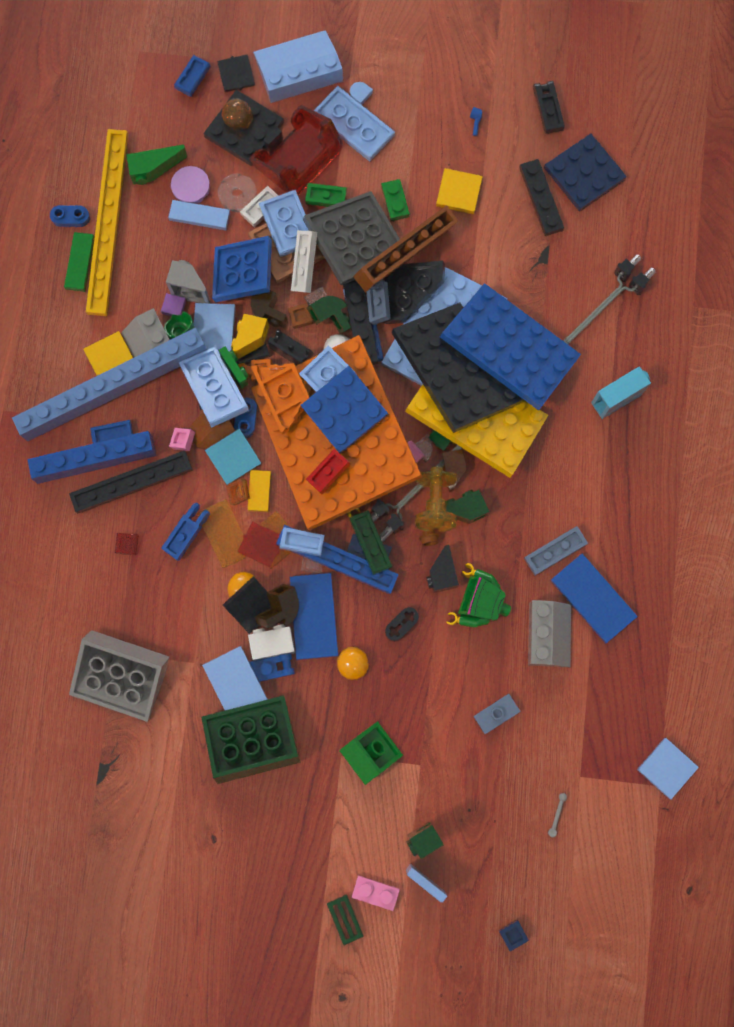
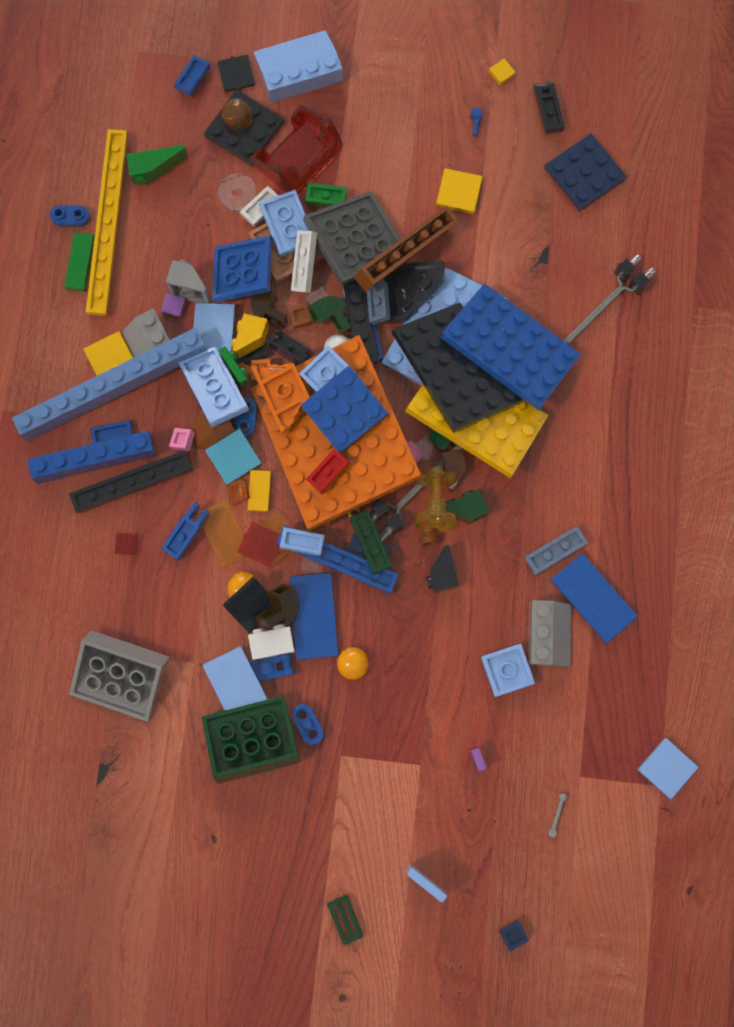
(178, 325): green hair -> none
(190, 184): lavender tile -> none
(199, 215): light blue tile -> none
(273, 140): black tile -> none
(307, 724): none -> blue plate
(355, 123): light blue tile -> none
(360, 92): light blue tile -> none
(371, 753): green slope -> none
(375, 893): bright pink plate -> none
(395, 200): green plate -> none
(405, 627): black beam -> none
(424, 840): dark green arch -> none
(478, 759): none -> medium lavender tile
(481, 600): green torso -> none
(496, 714): sand blue plate -> none
(502, 72): none -> yellow tile
(507, 670): none -> light blue plate
(541, 197): black plate -> none
(621, 392): medium azure brick -> none

